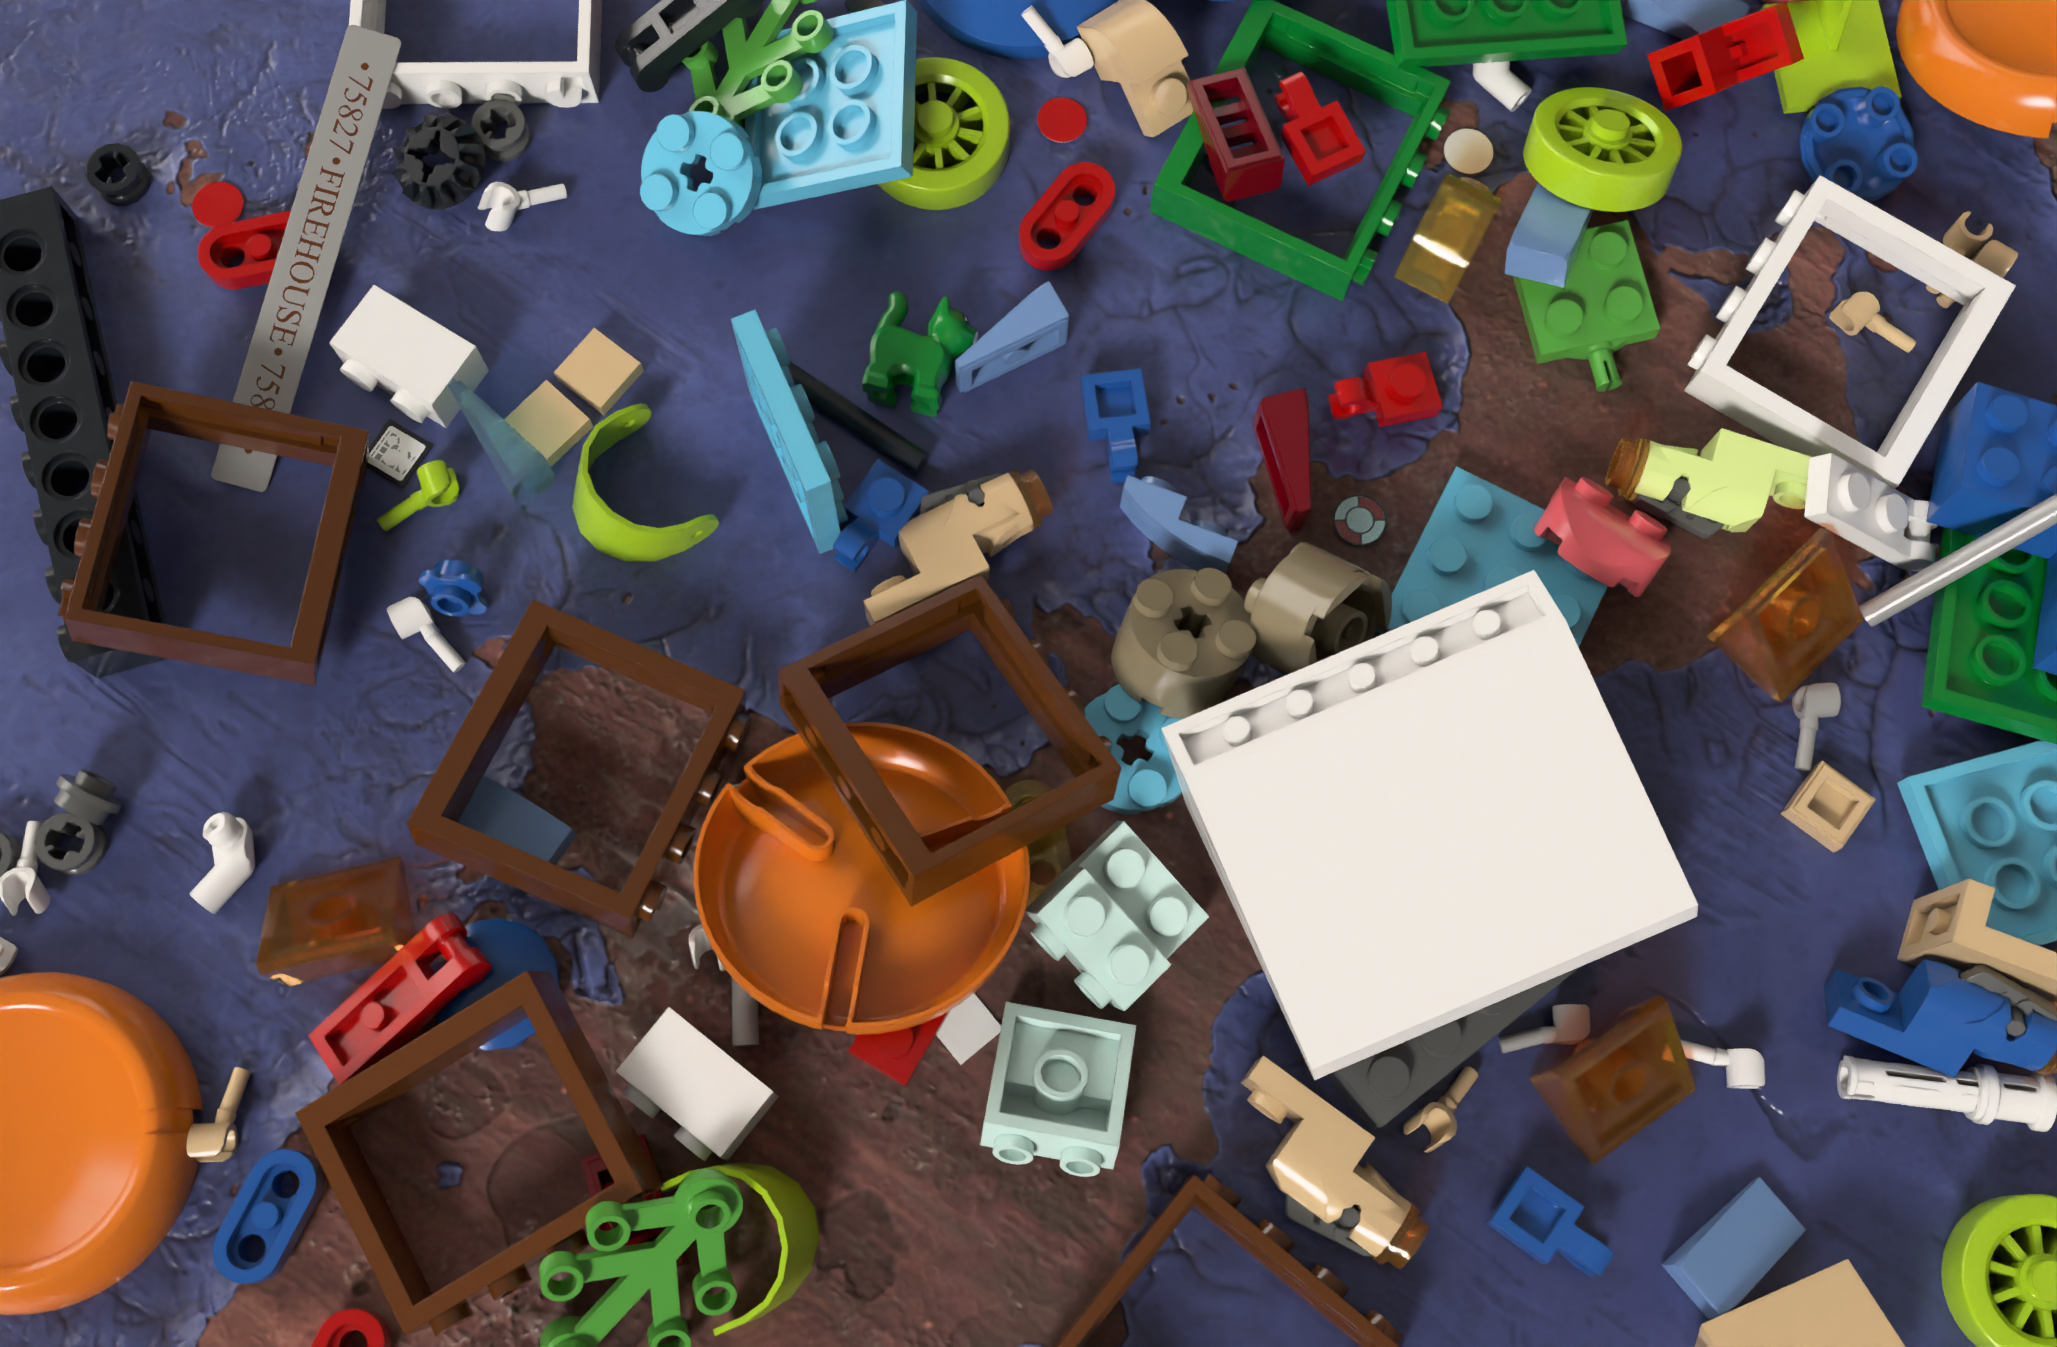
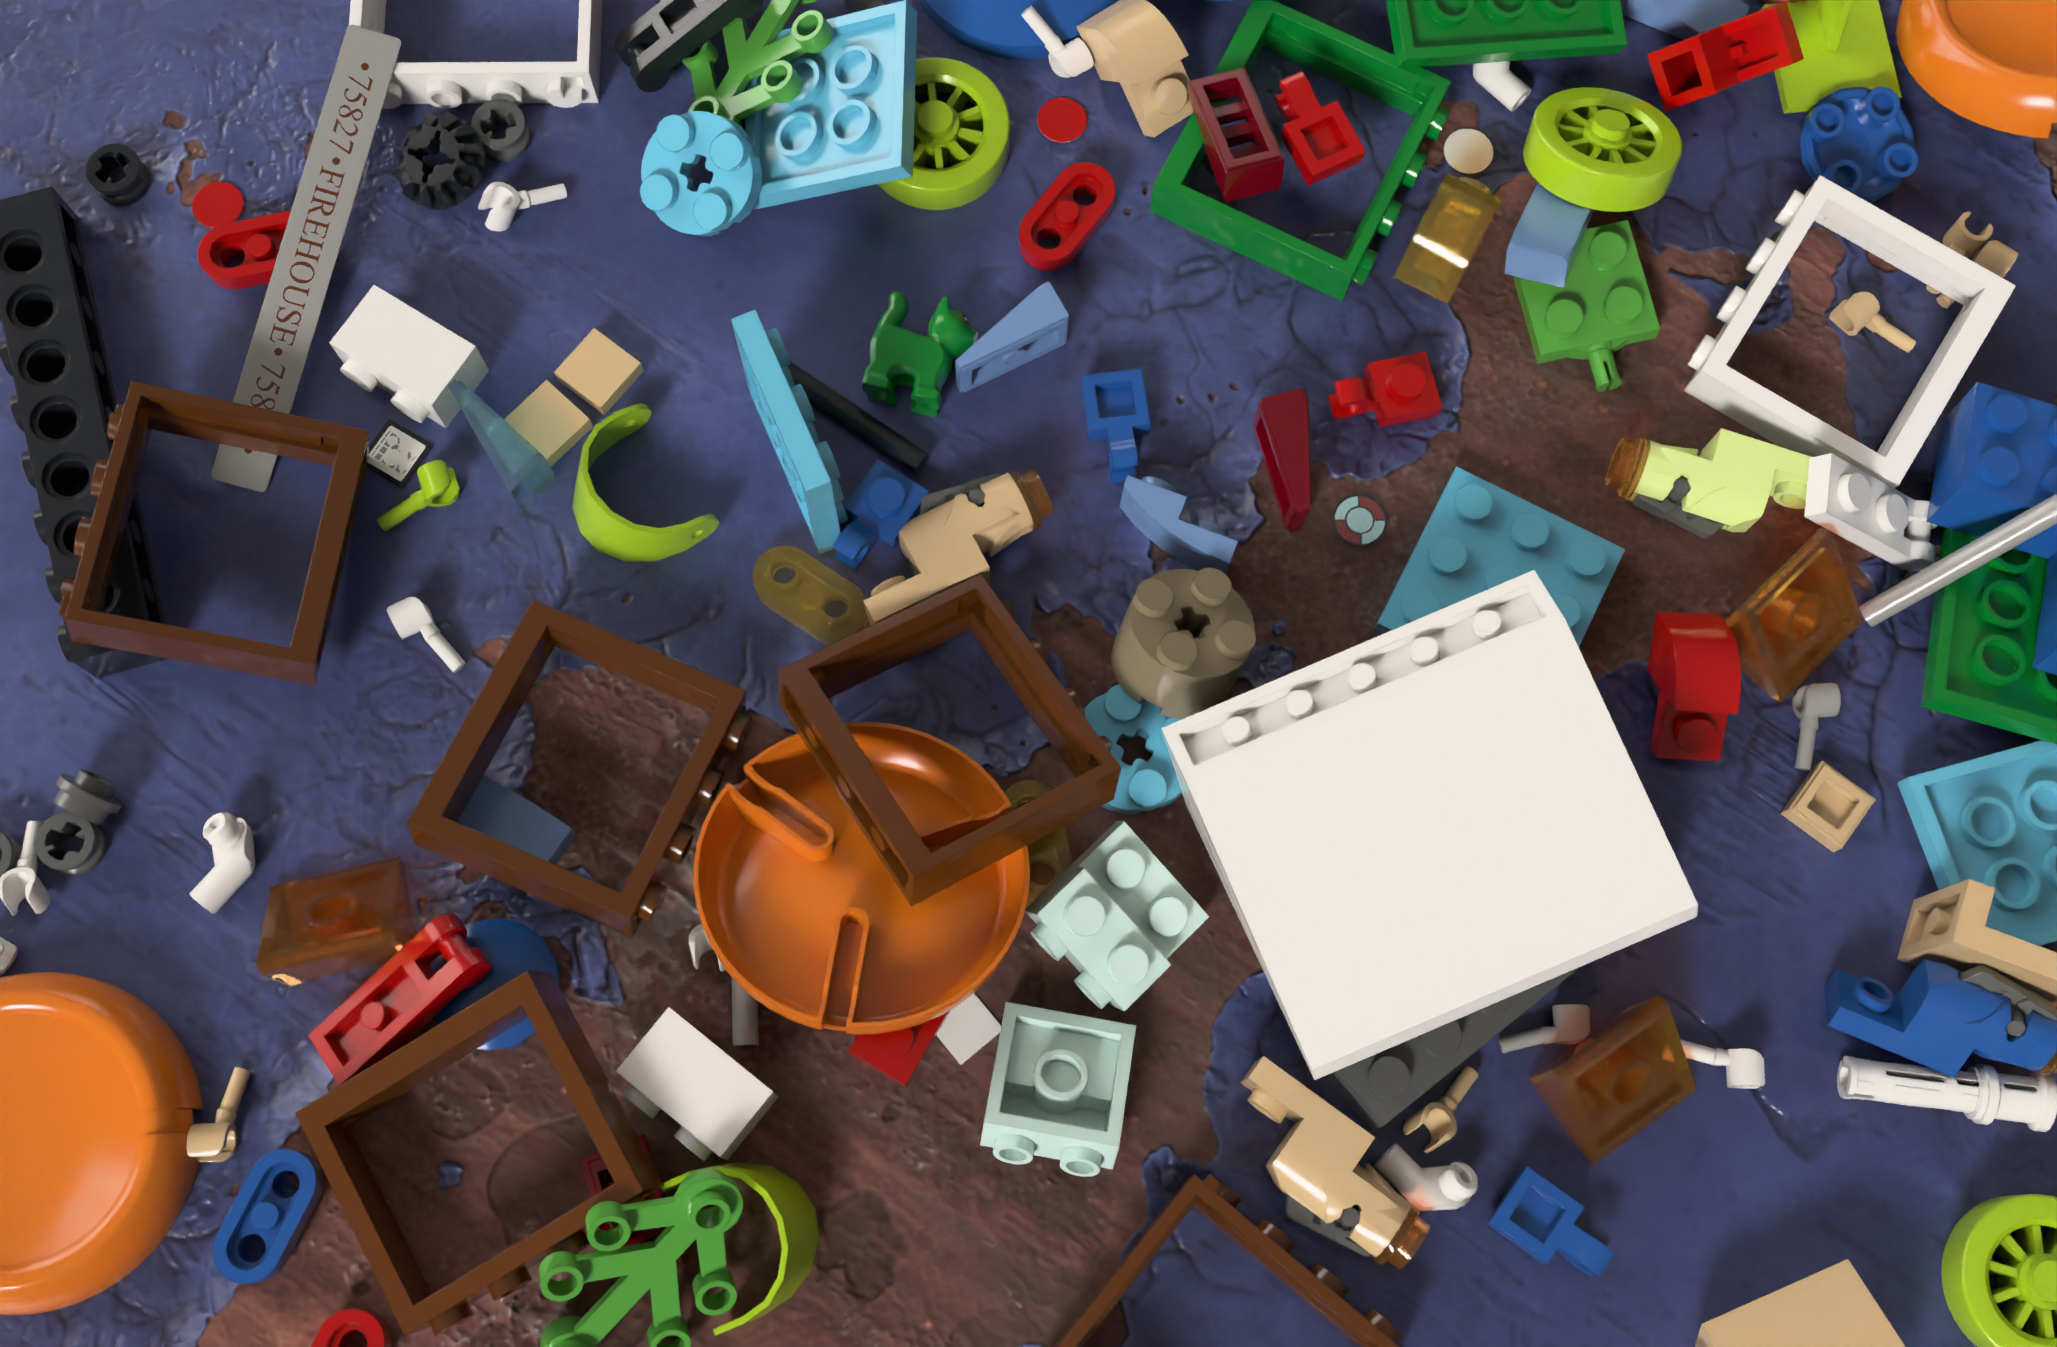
(454, 588): blue plate -> none
(808, 593): none -> clear yellow plate
(1314, 608): dark tan brick -> none
(1428, 1187): none -> white arm
(1603, 538): coral slope -> none
(1699, 684): none -> red brick
(1734, 1249): medium blue slope -> none

